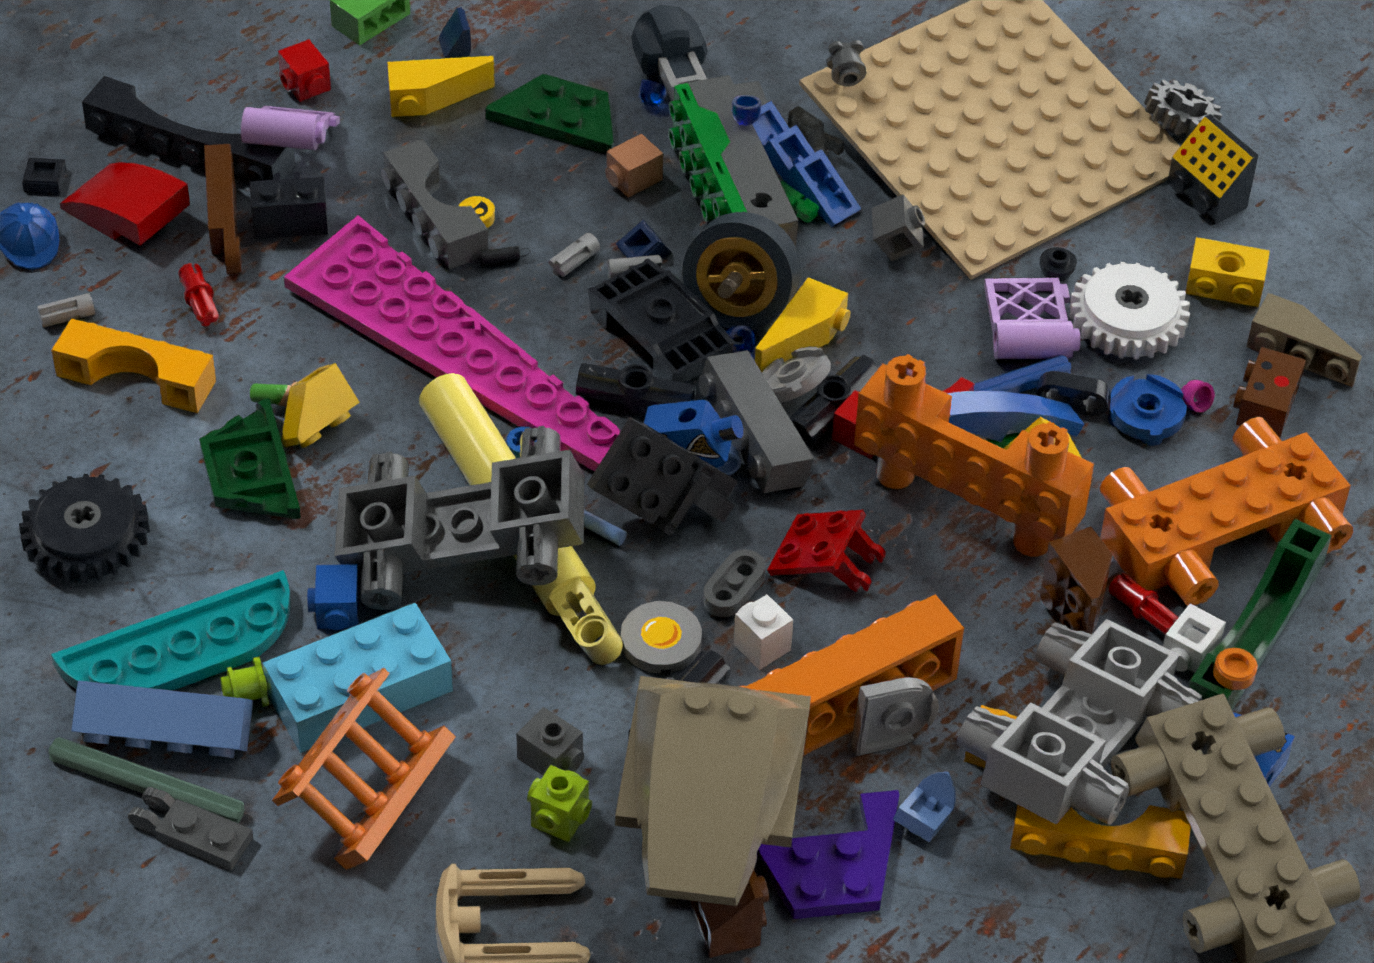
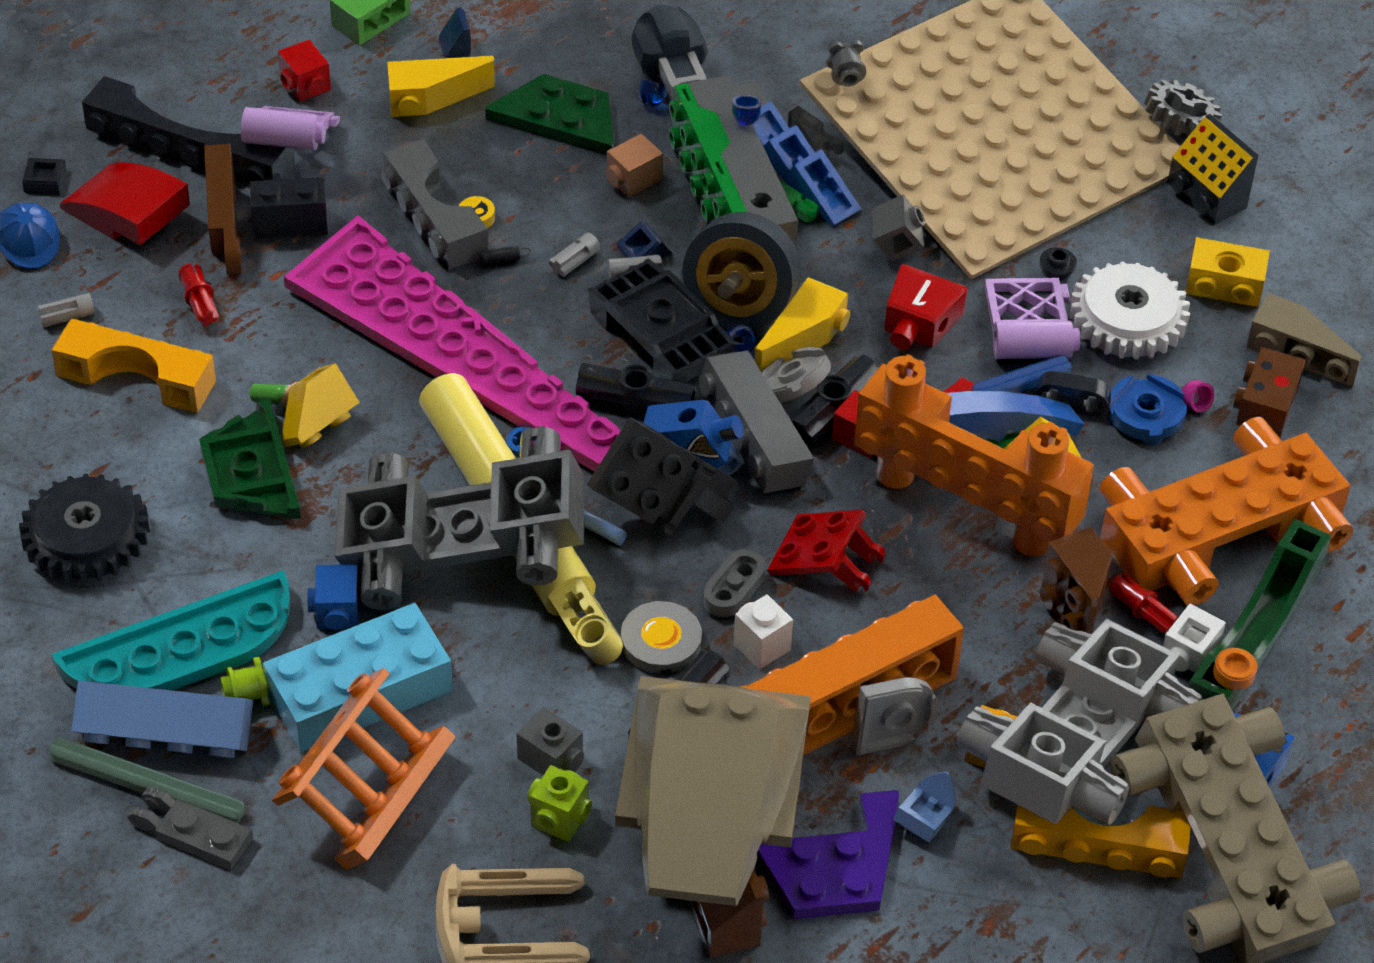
(922, 308): none -> red torso

